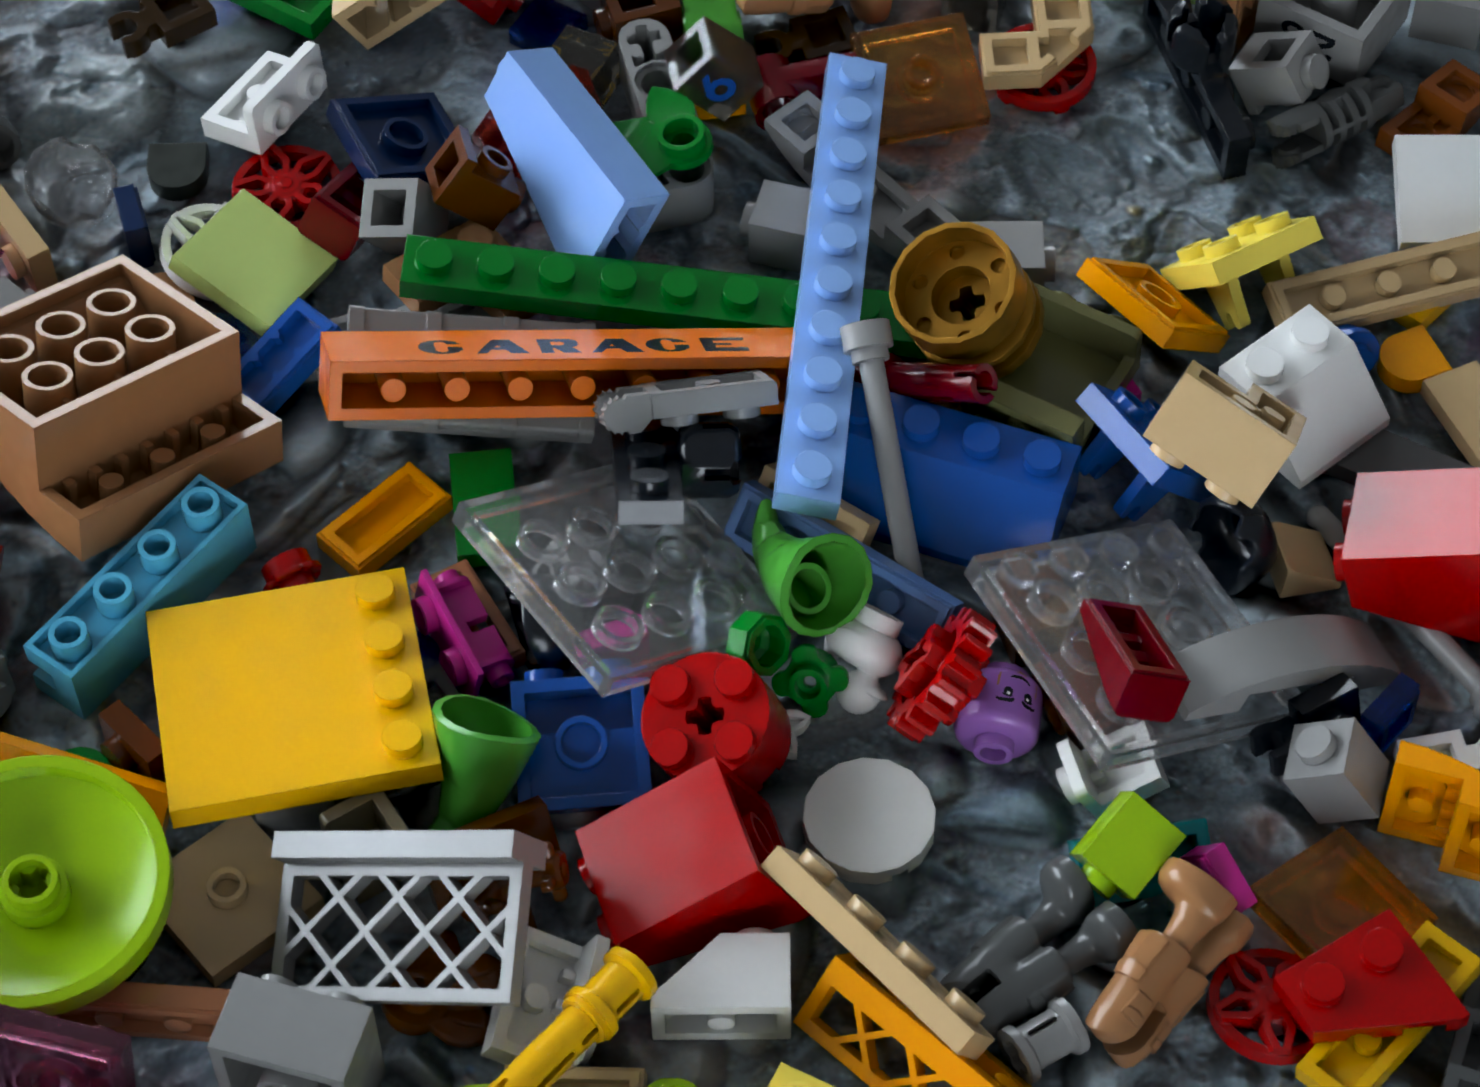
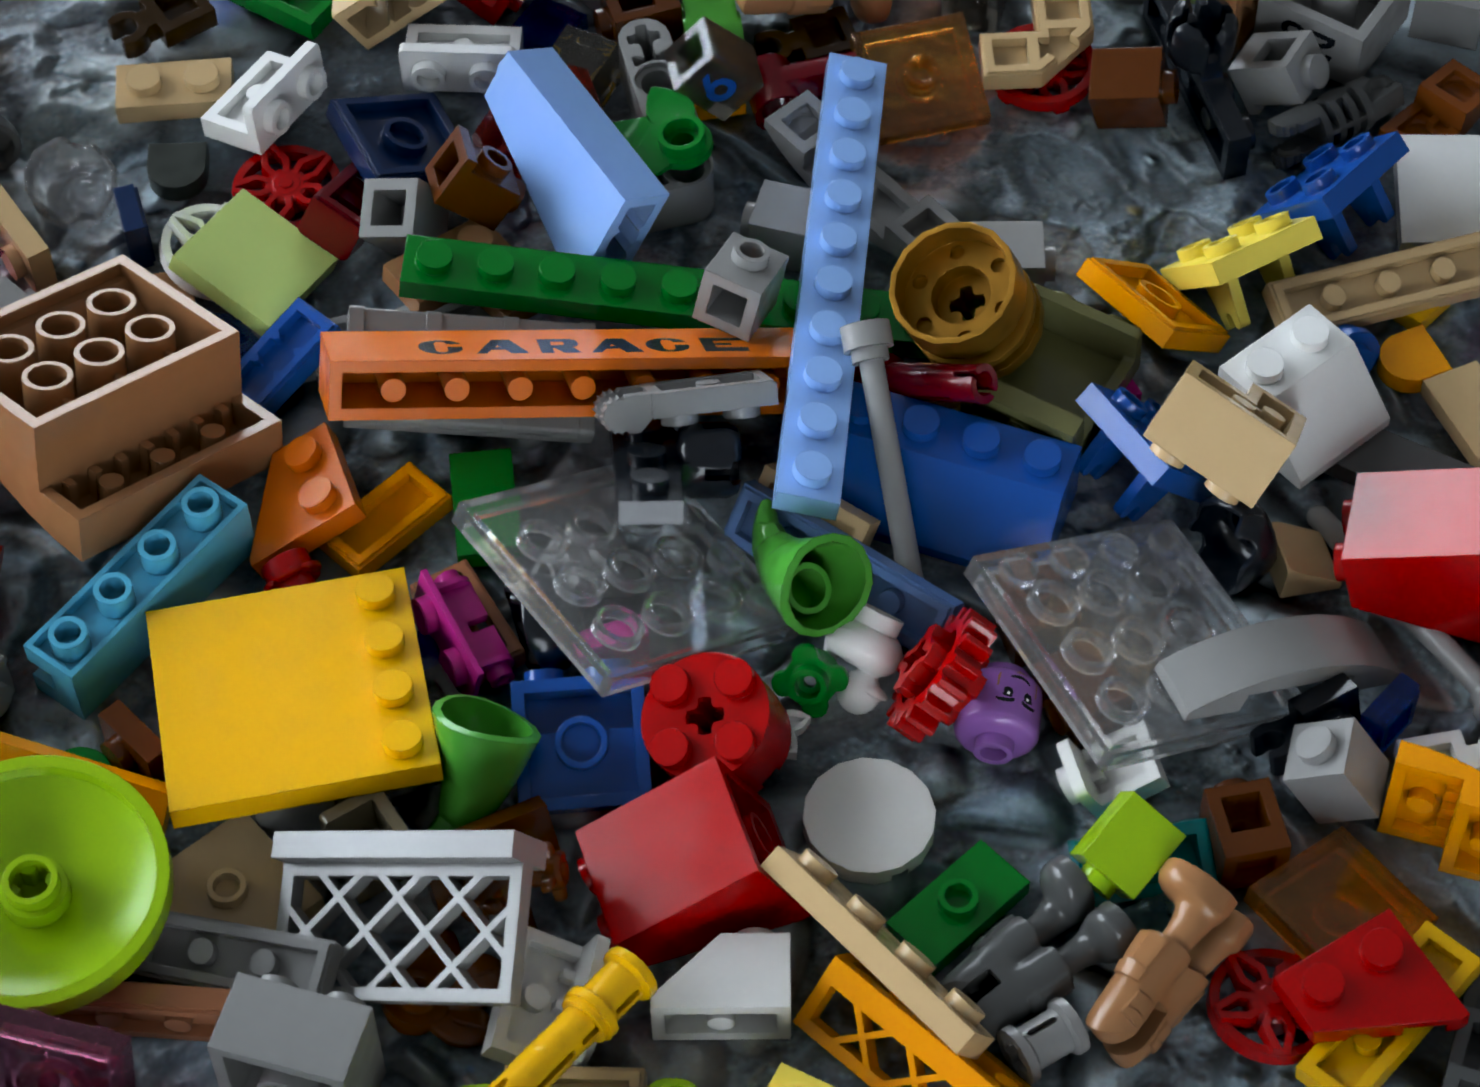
(170, 89): none -> tan plate
(213, 951): none -> light grey tile
(305, 497): none -> orange wing
(454, 56): none -> white bracket
(740, 286): none -> light grey brick
(760, 641): green tile -> none
(959, 905): none -> green plate
(1131, 87): none -> reddish brown brick
(1135, 667): dark red slope -> none
(1219, 864): dark pink tile -> none
(1244, 830): none -> reddish brown brick
(1335, 180): none -> blue plate

